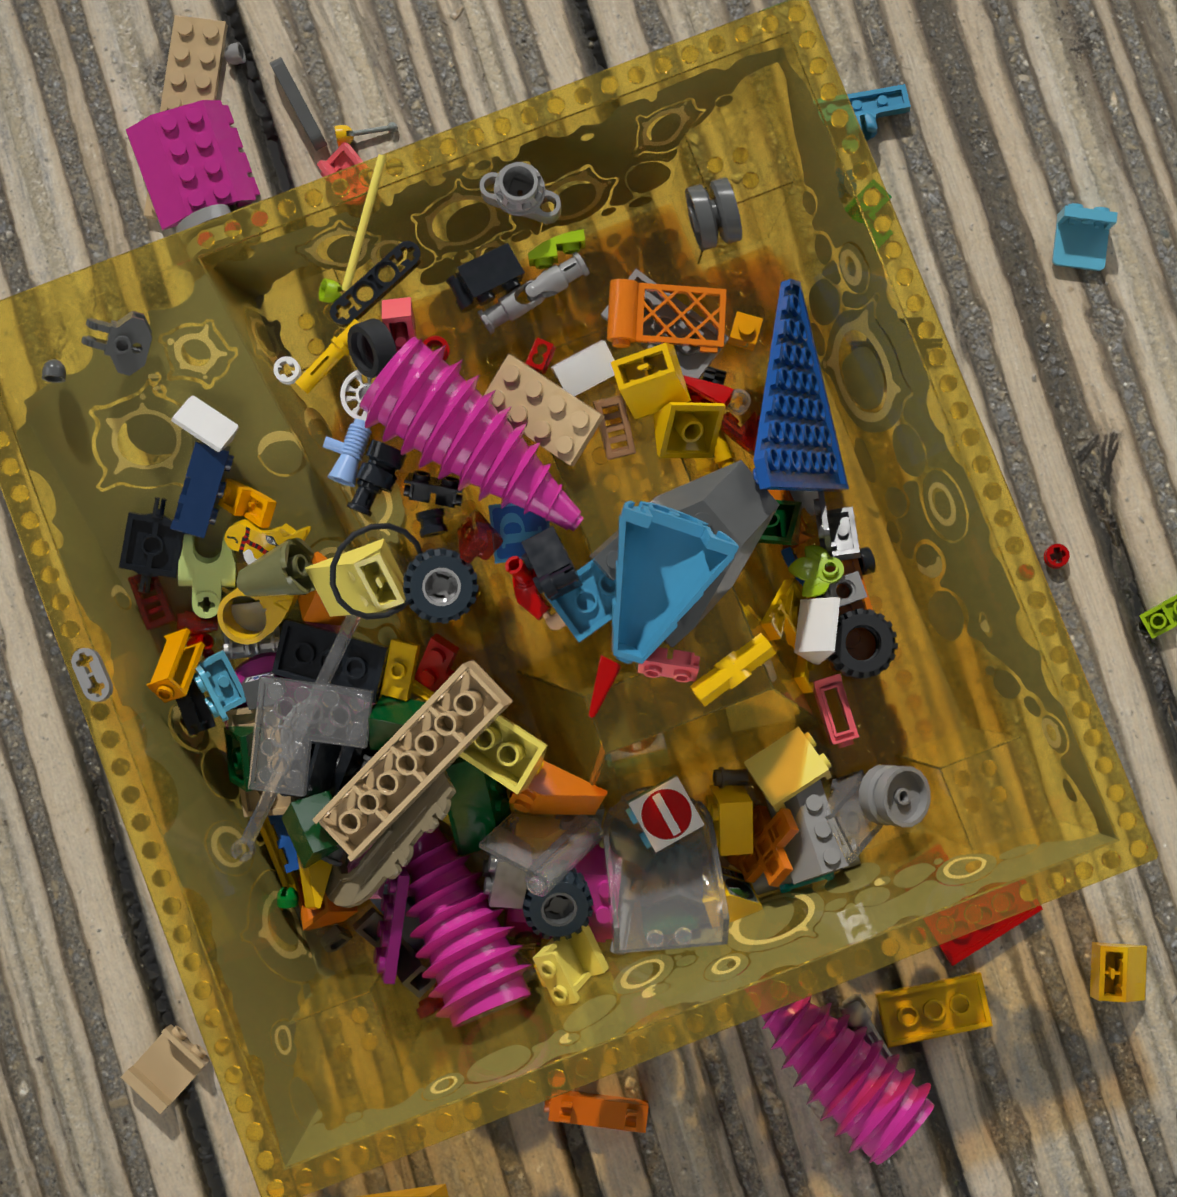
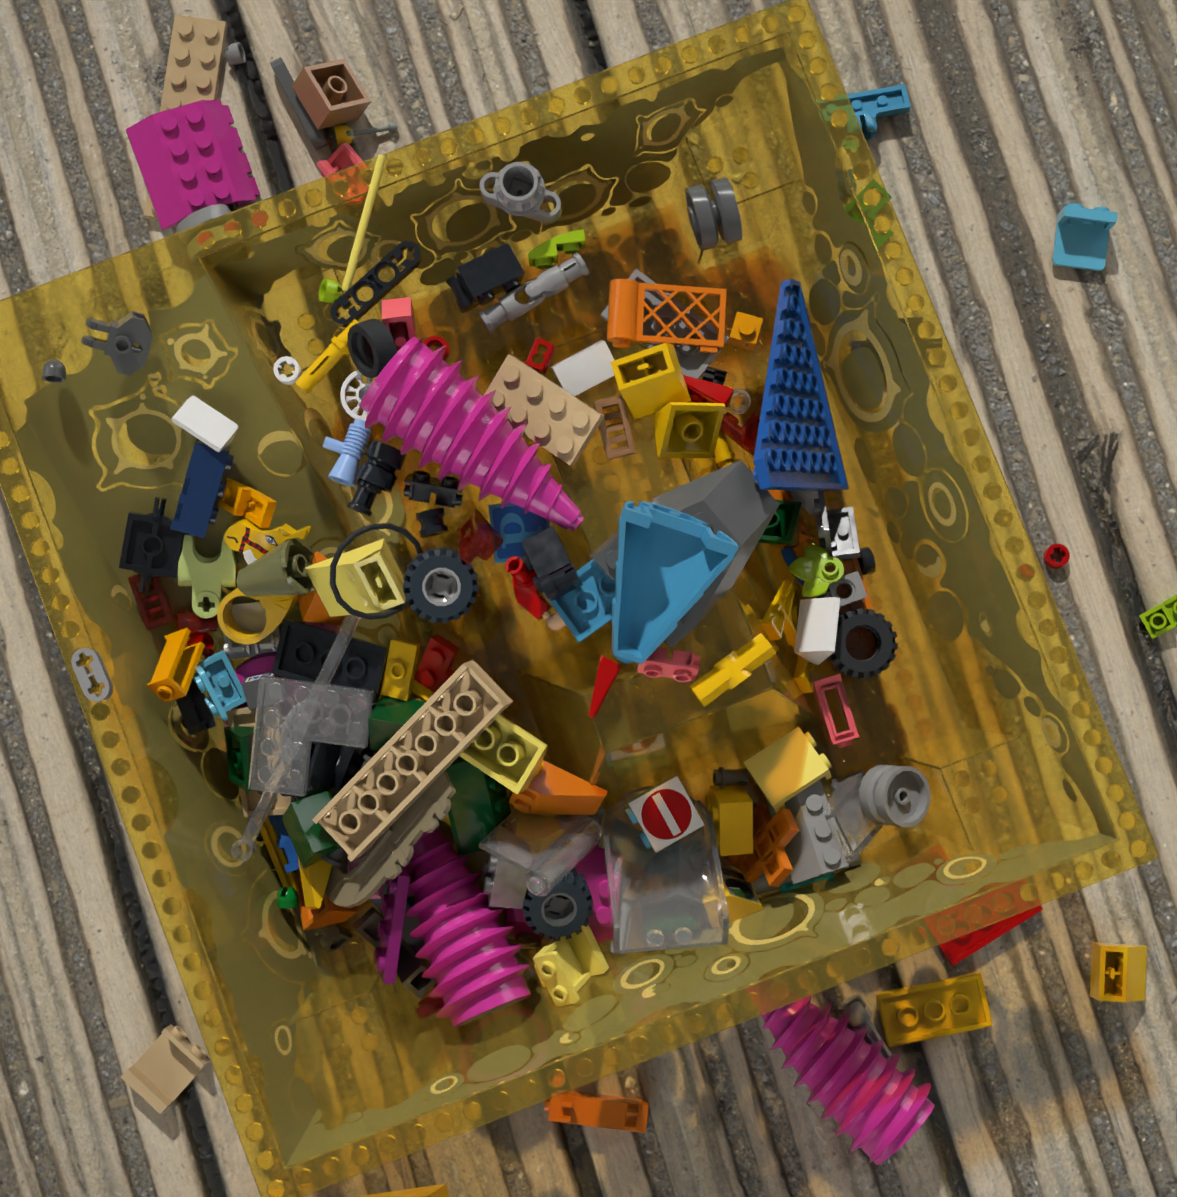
(331, 93): none -> medium nougat brick

